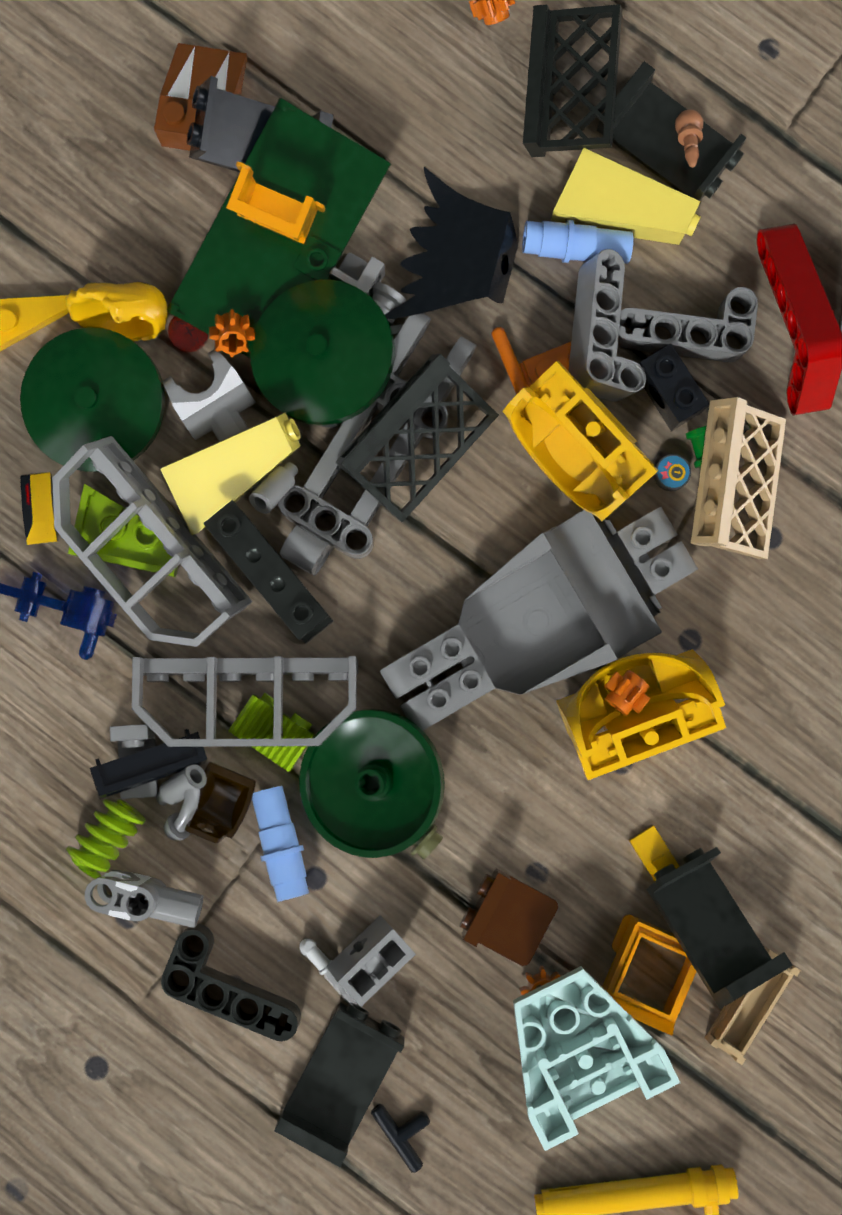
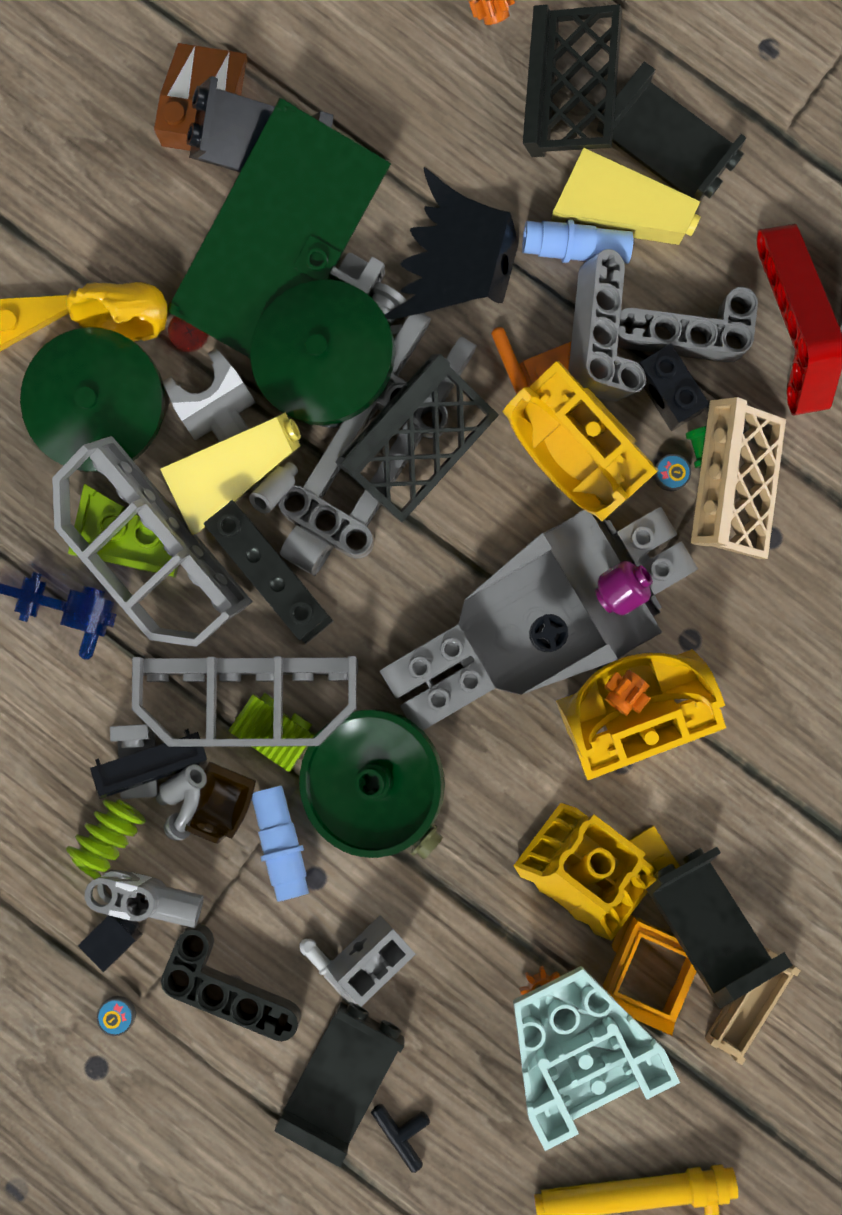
(37, 508): yellow sticker -> none
(110, 941): none -> black brick
(116, 1016): none -> tile
(231, 333): orange gear -> none
(272, 208): light orange piece -> none
(508, 917): reddish brown bracket -> none
(554, 631): none -> black wheel
(587, 869): none -> yellow slope
(624, 588): none -> magenta head
(689, 130): nougat bar -> none

